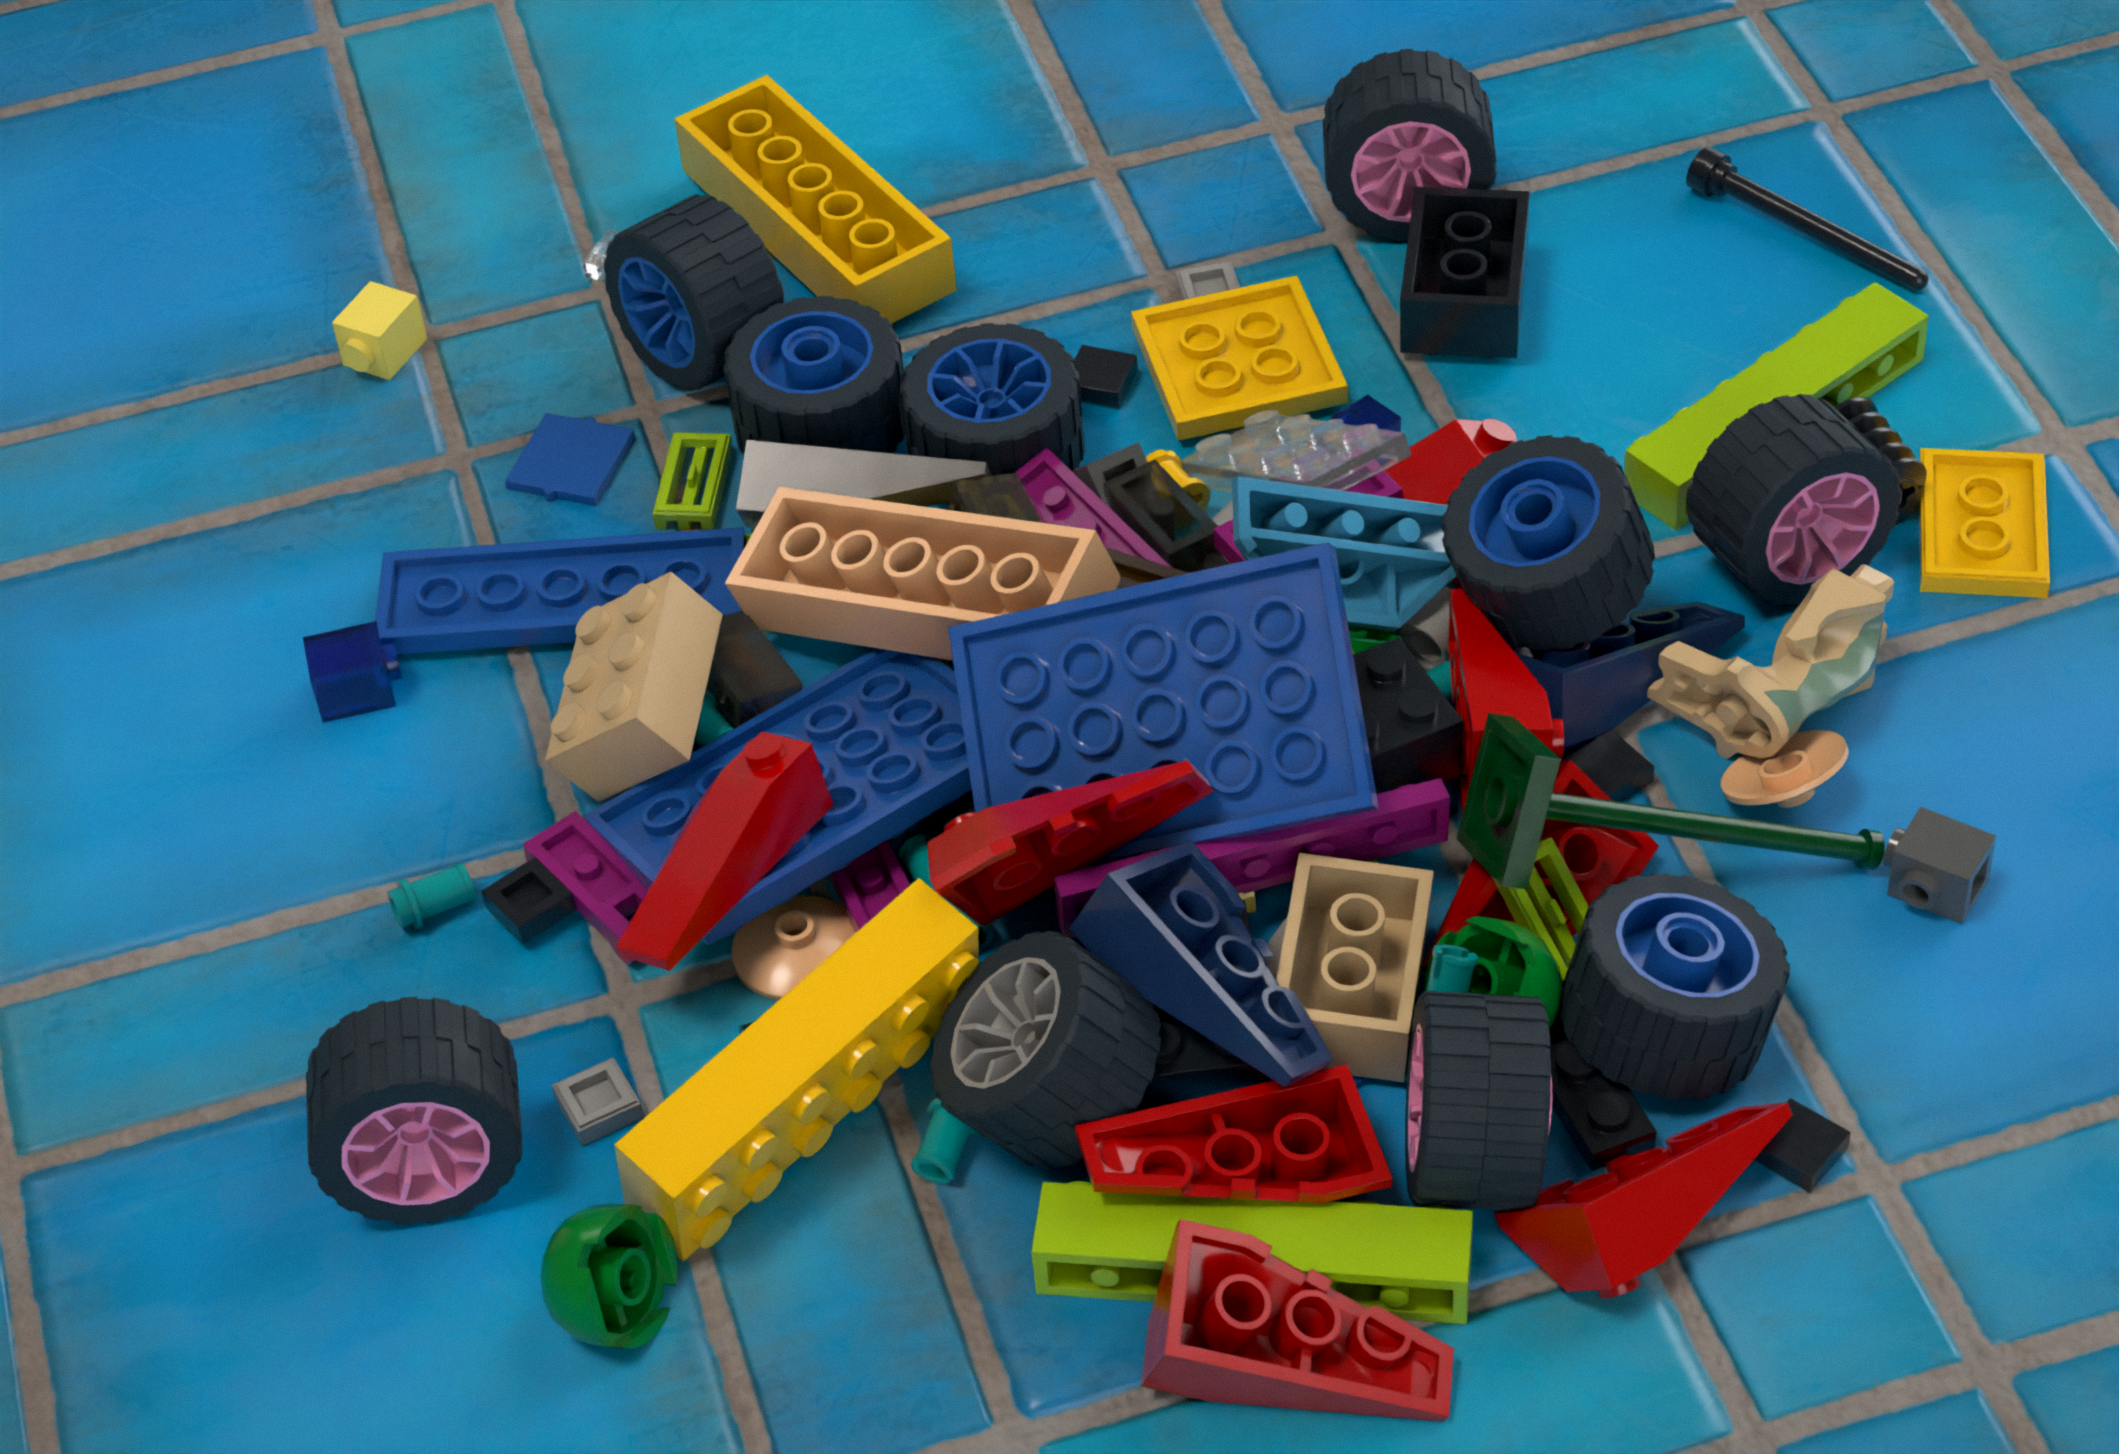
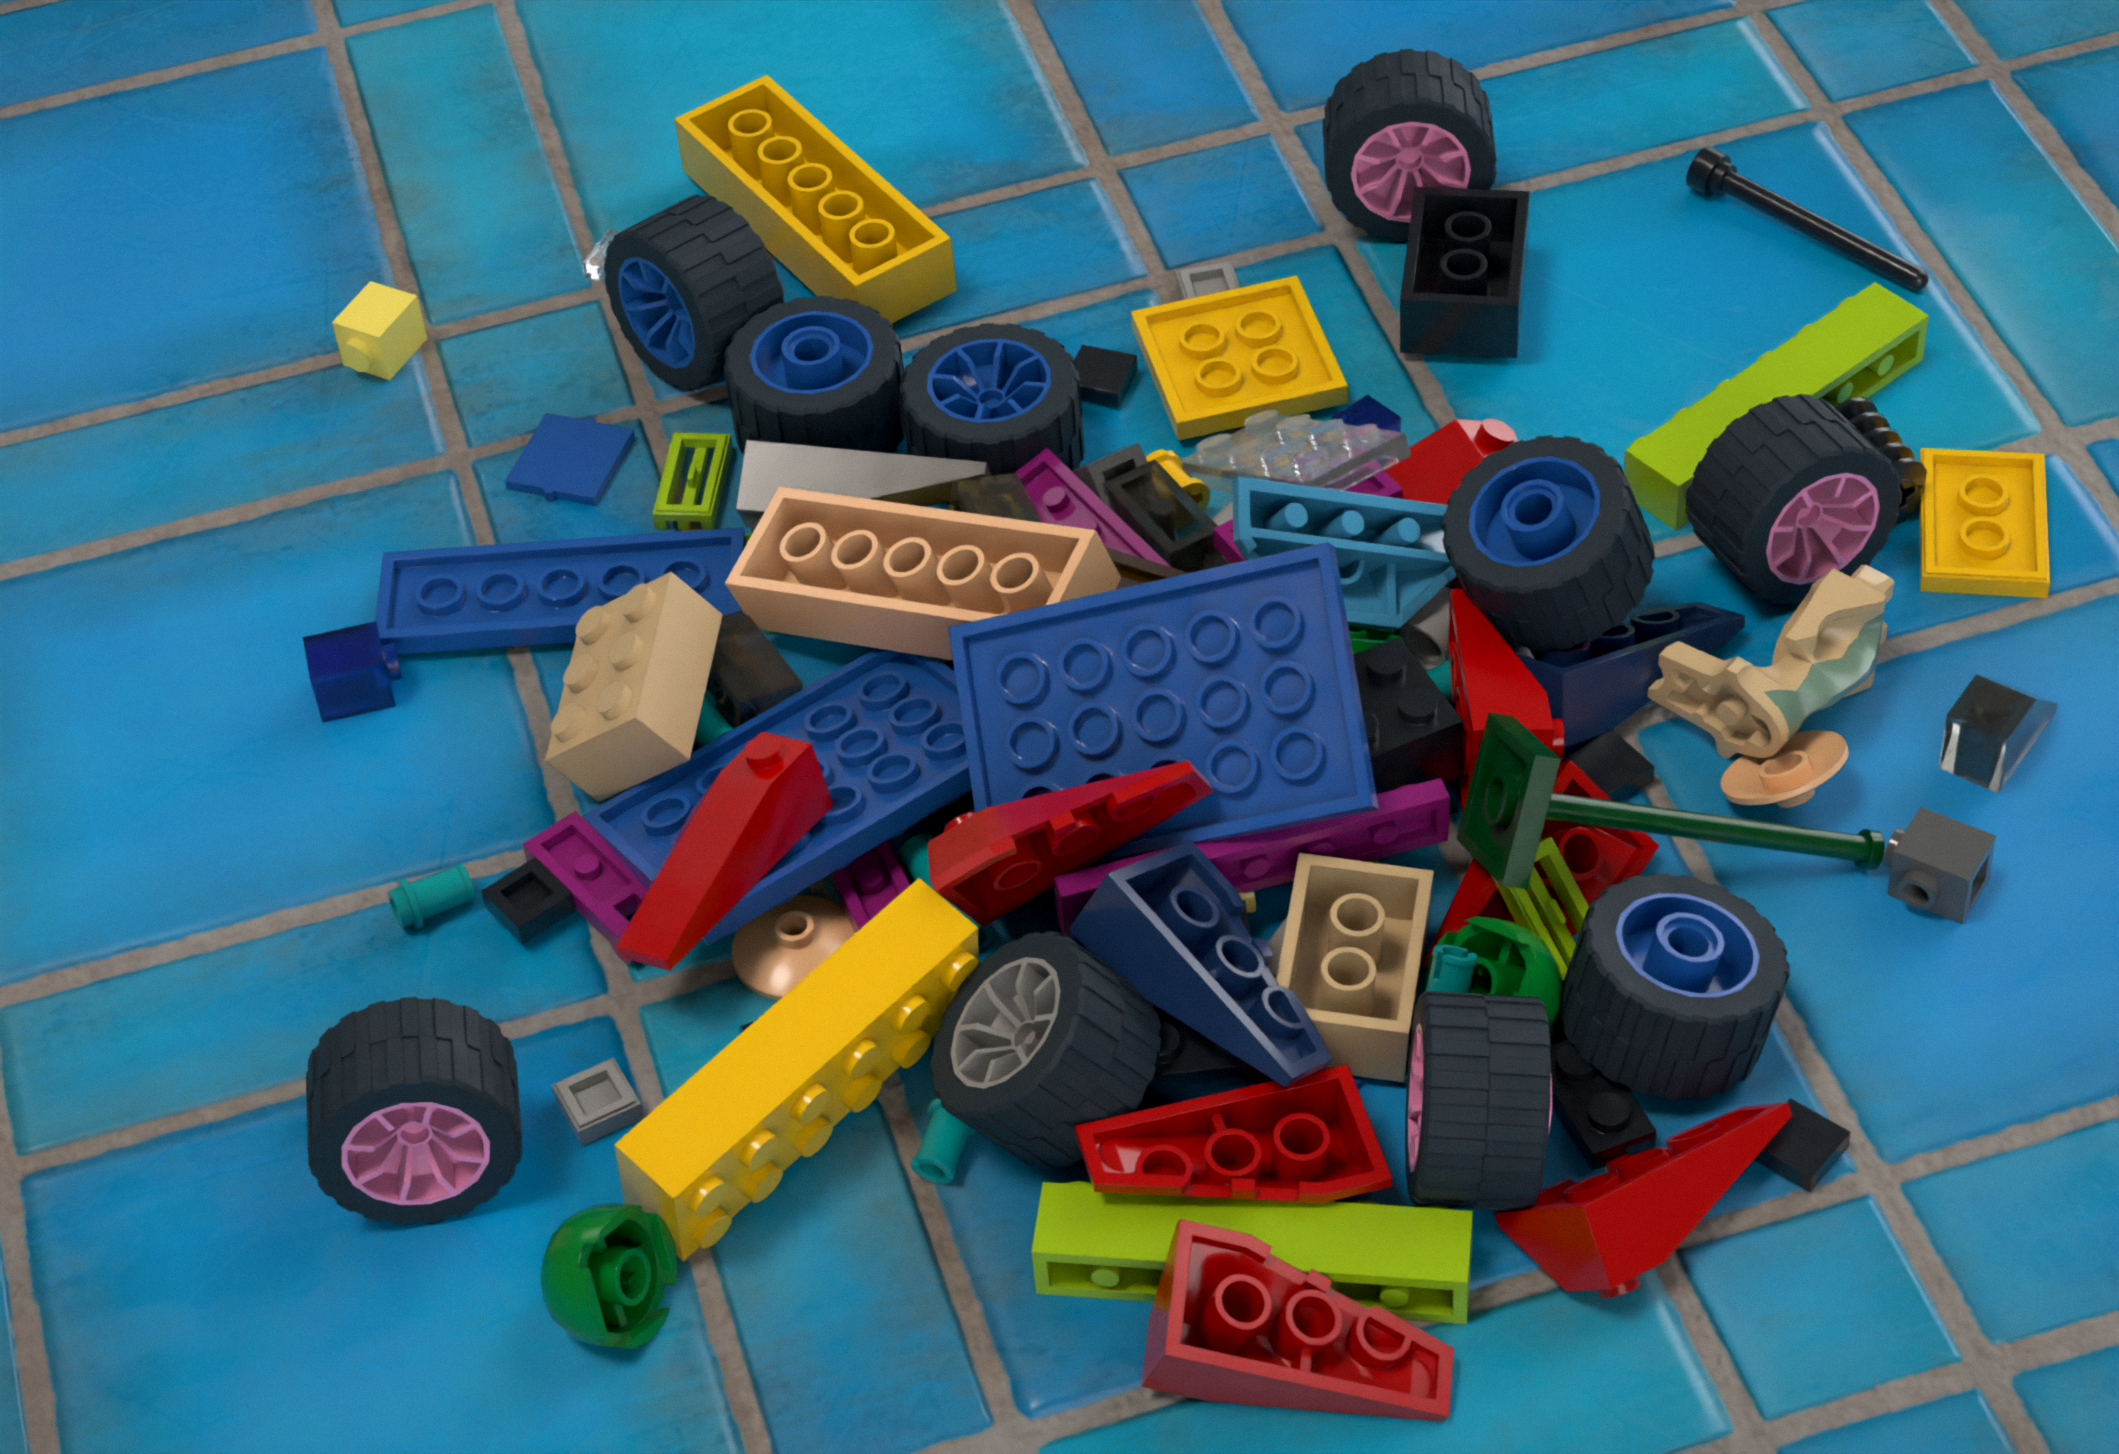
(1992, 731): none -> clear smoke slope

